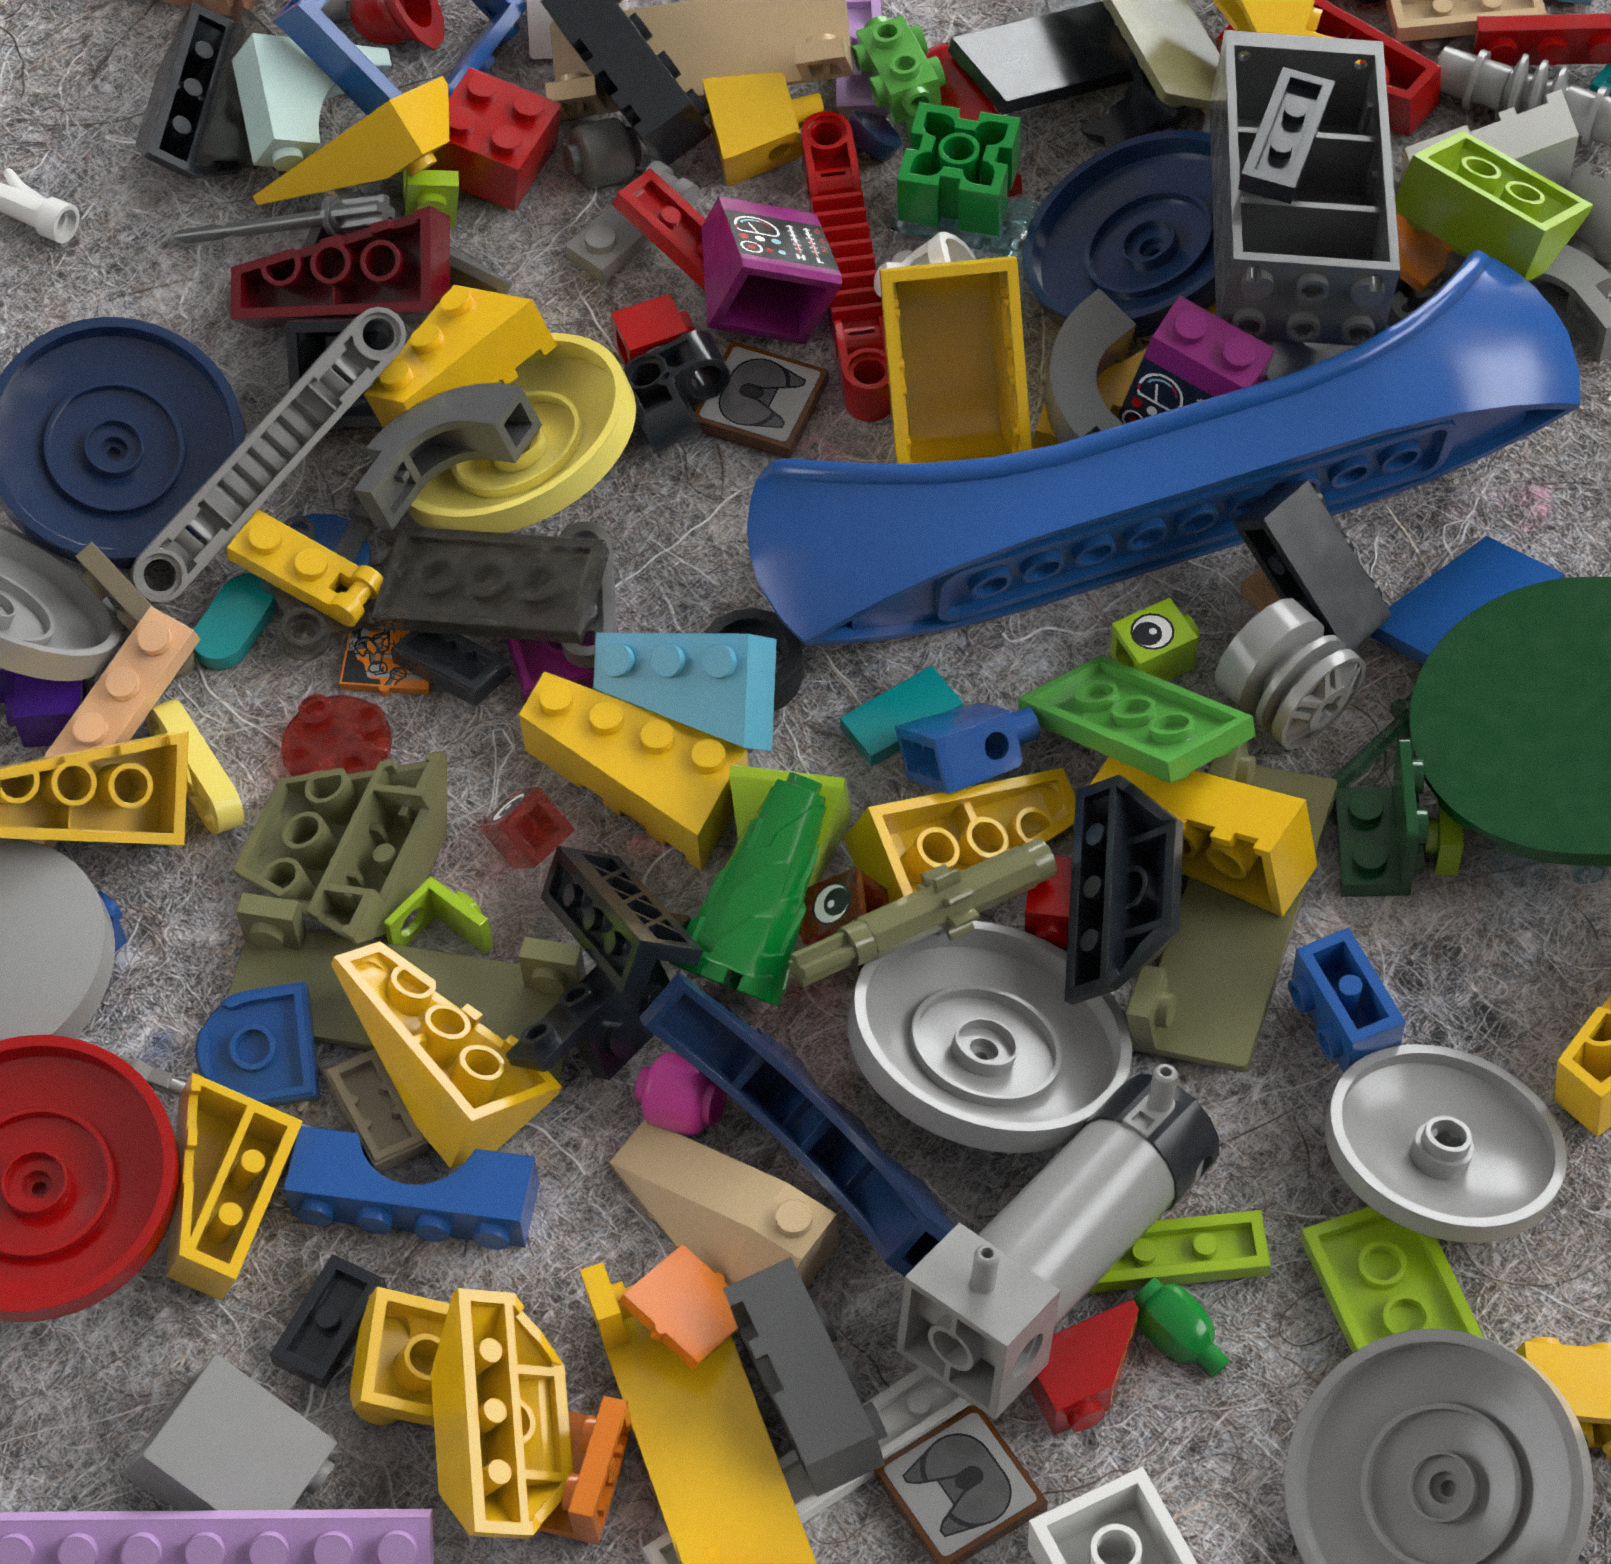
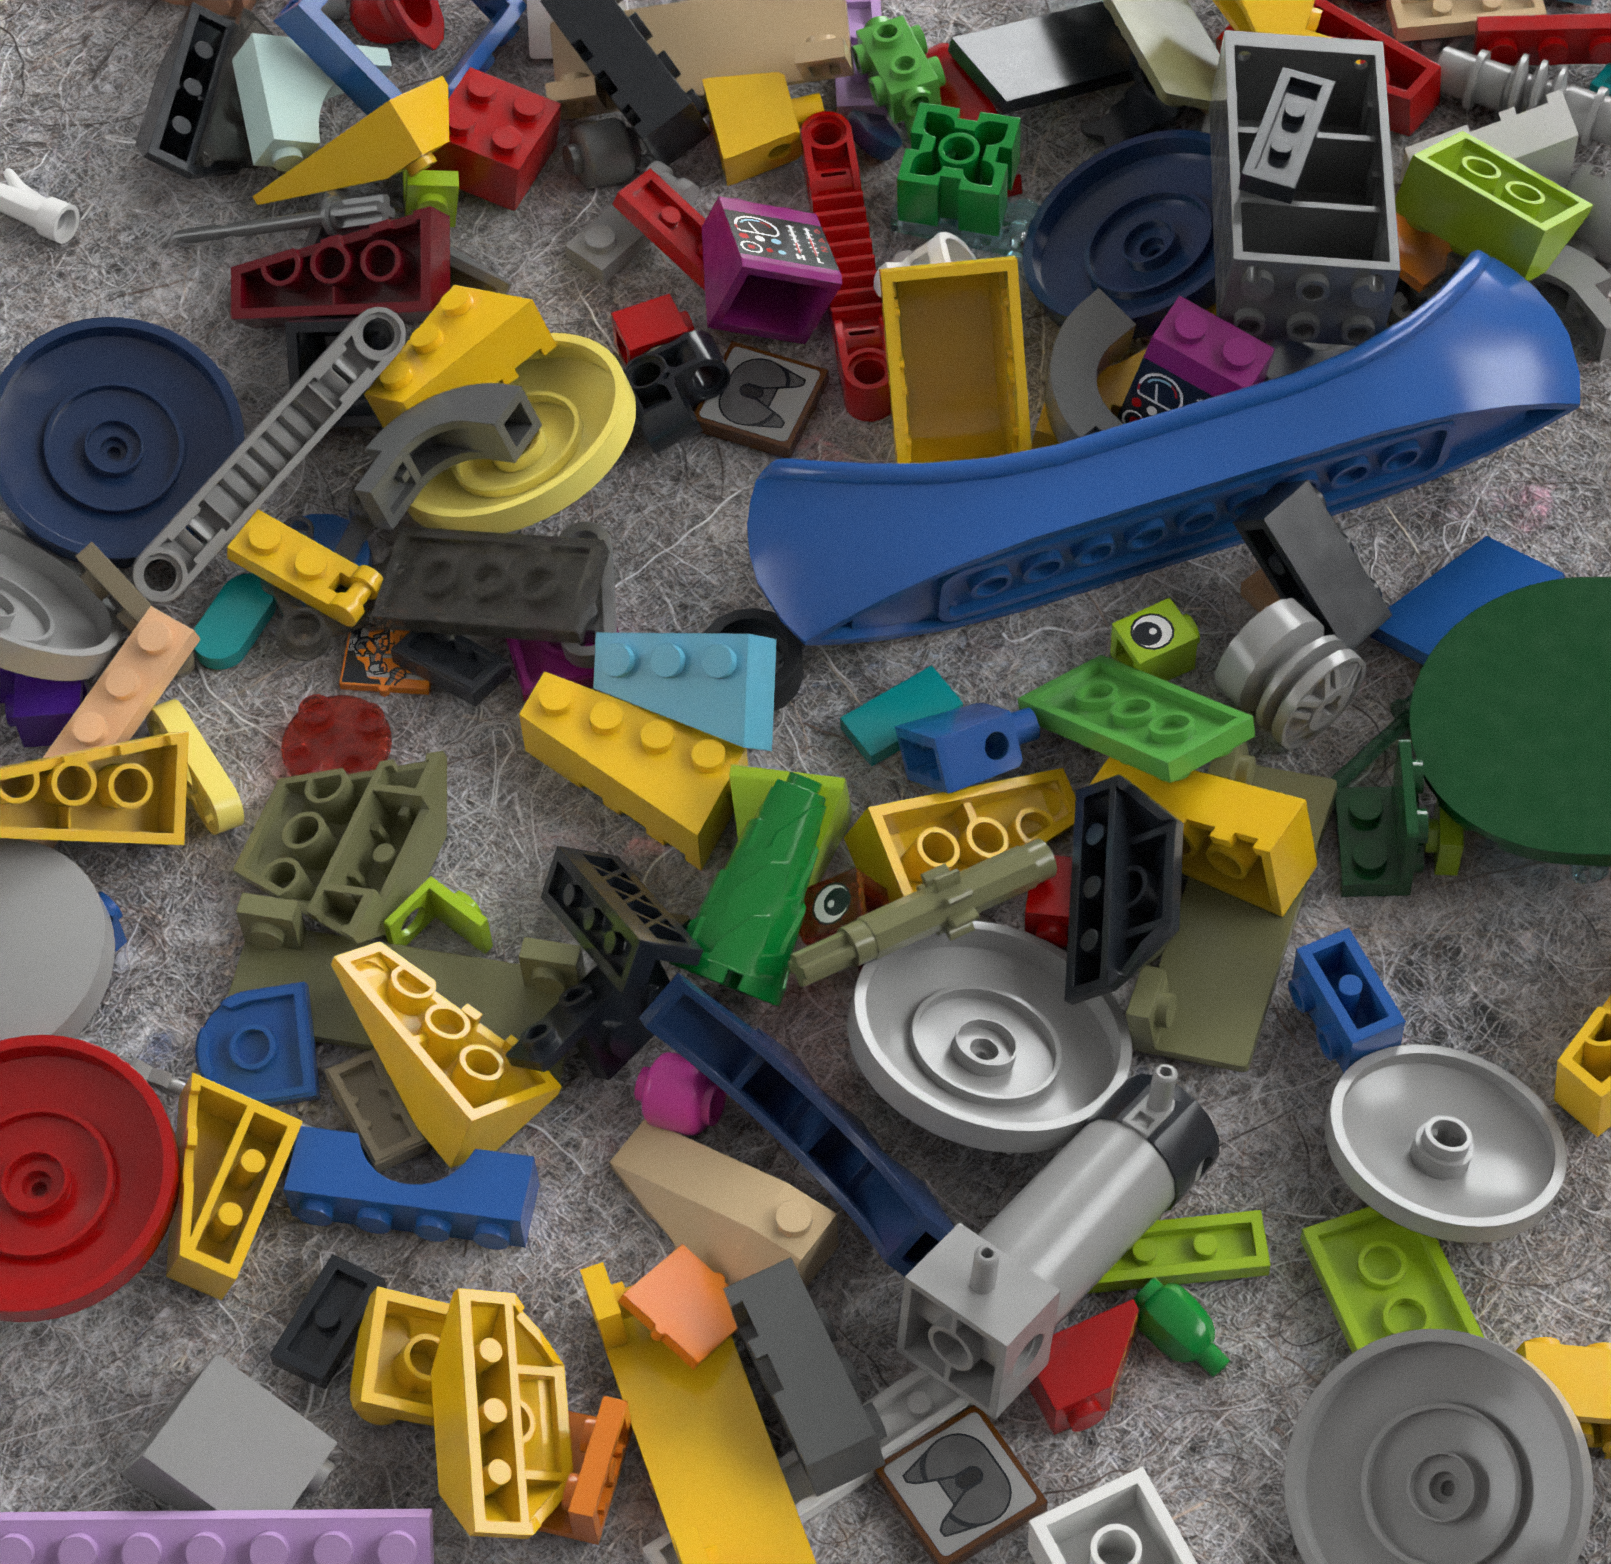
(526, 828): clear red brick -> none

